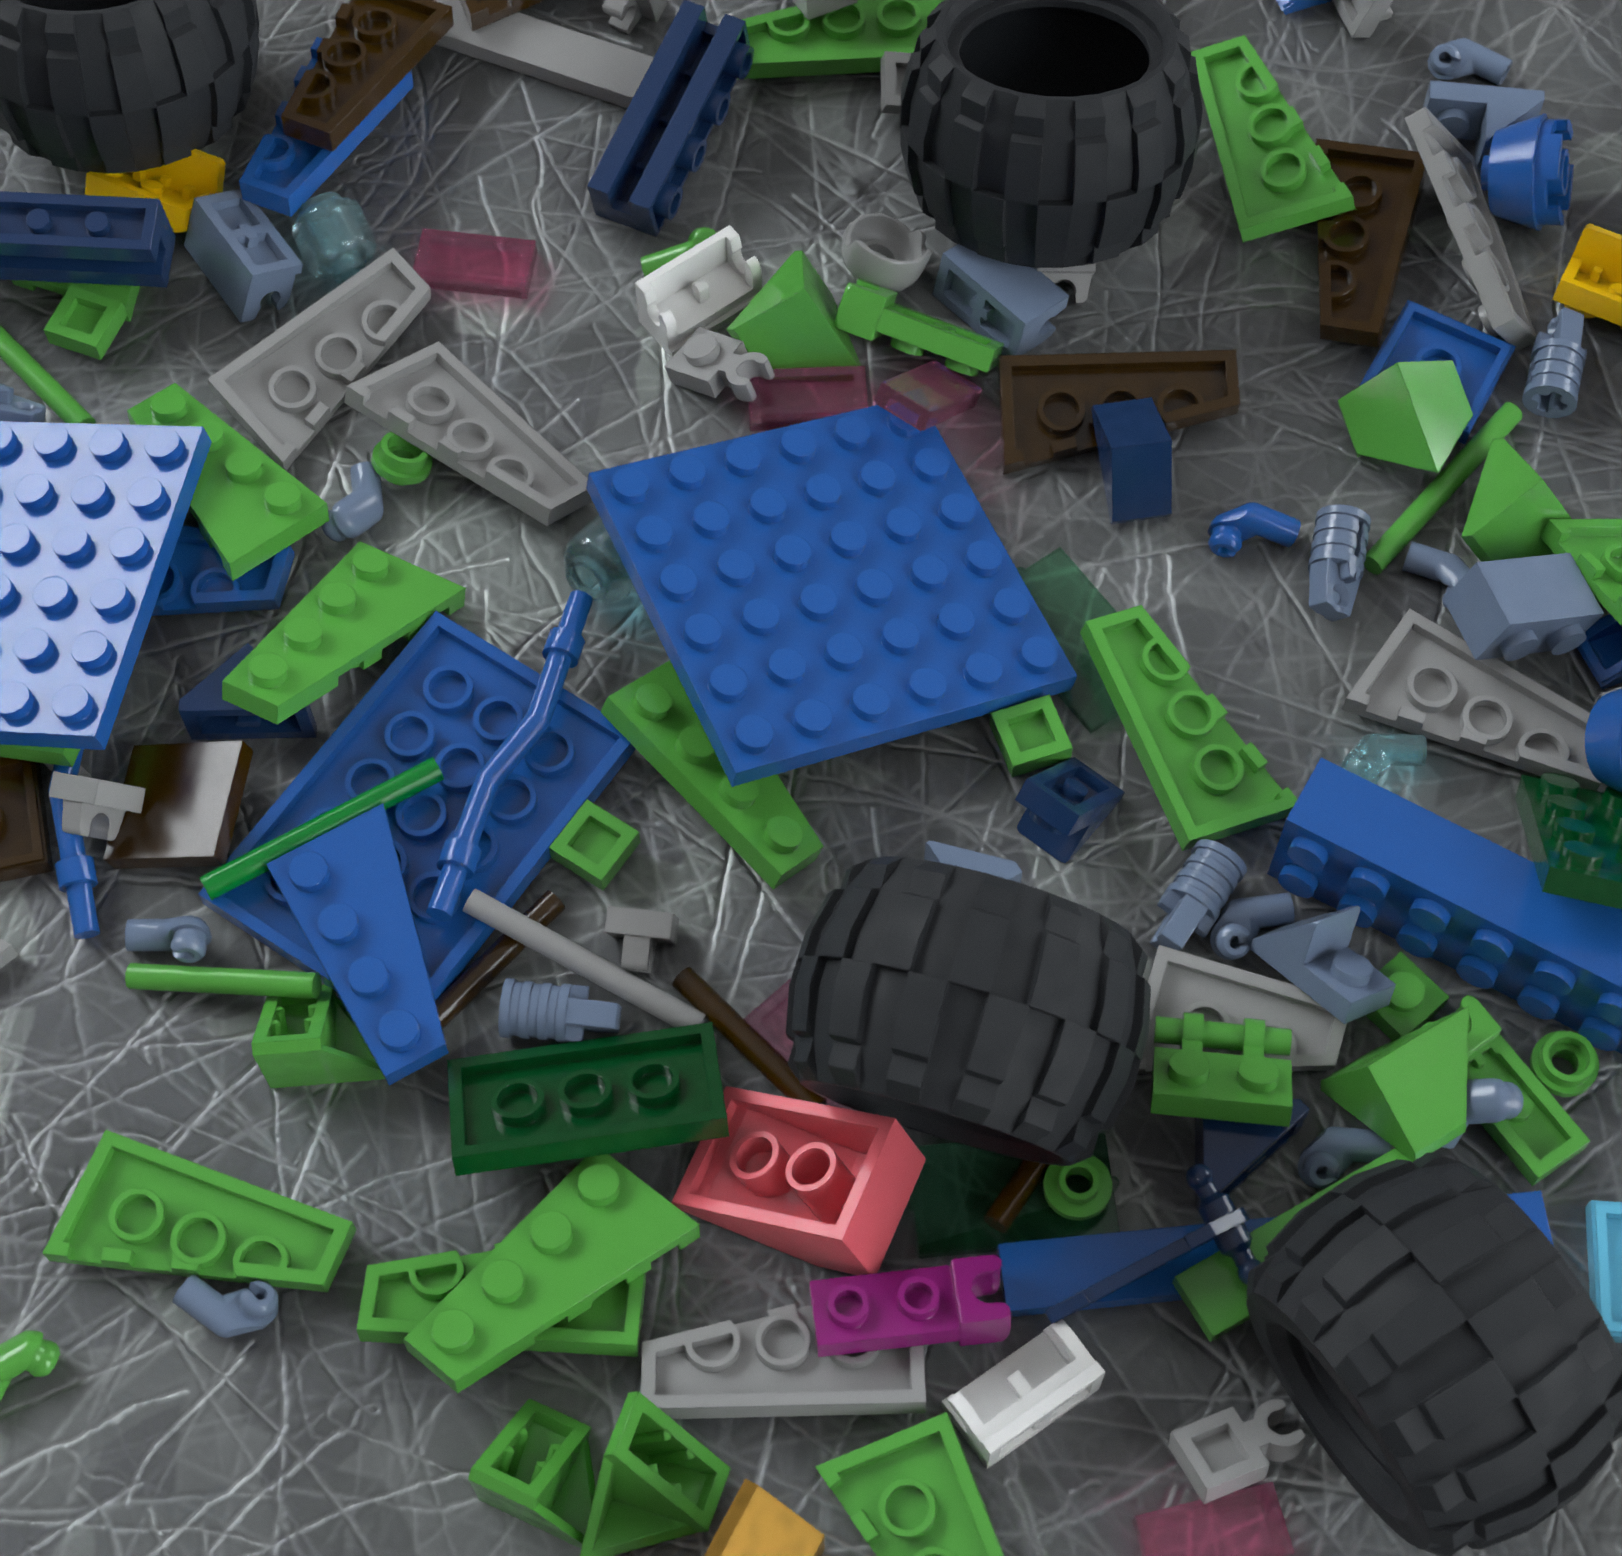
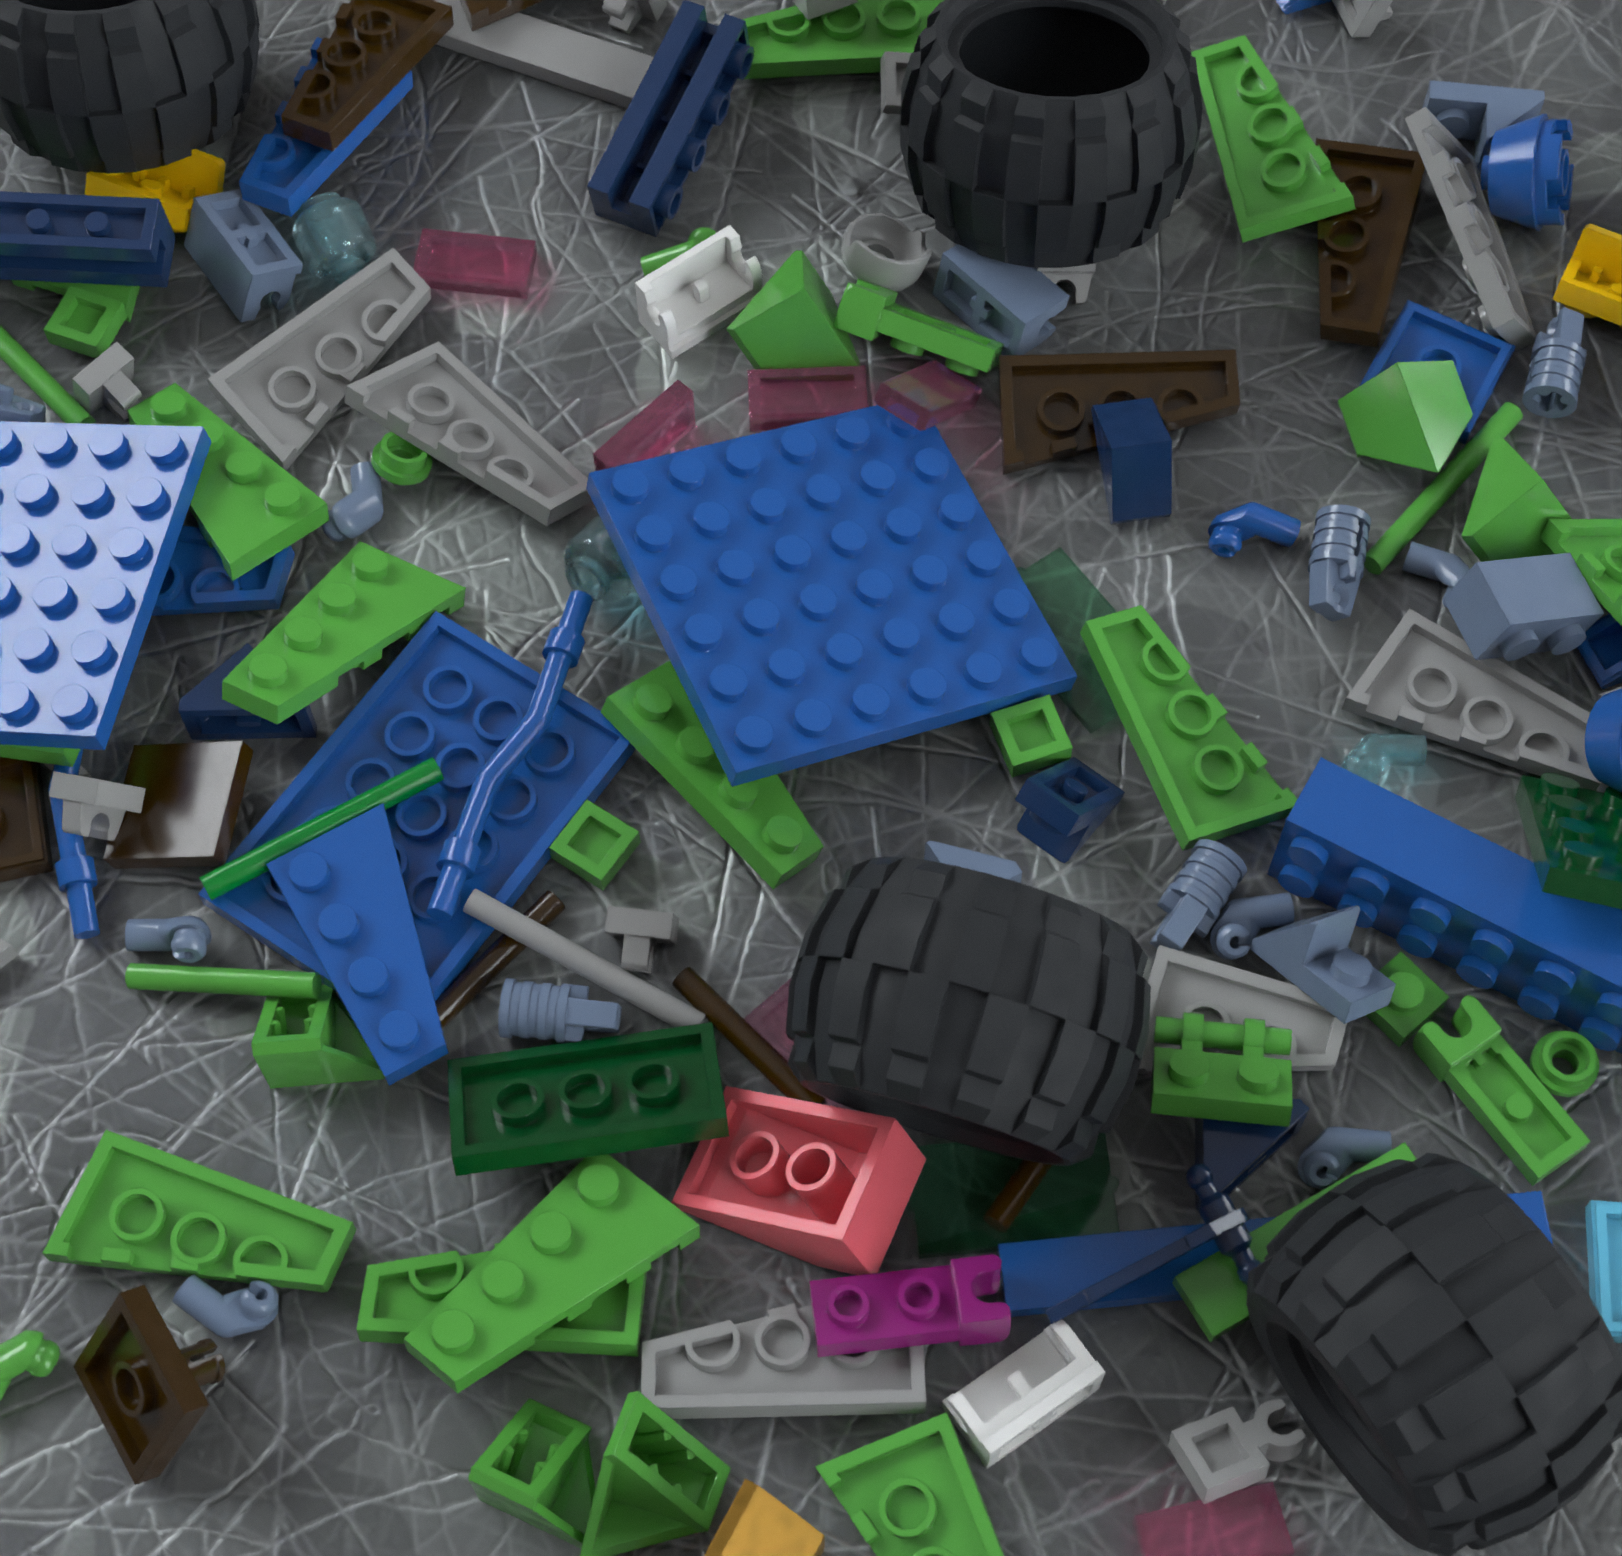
(108, 383): none -> light grey tile
(145, 1383): none -> dark brown tile
(652, 430): none -> clear pink tile
(714, 361): light grey plate -> none
(1078, 1205): bright green plate -> none
(1410, 1087): bright green slope -> none
(1466, 58): sand blue arm -> none
(1490, 1102): sand blue arm -> none

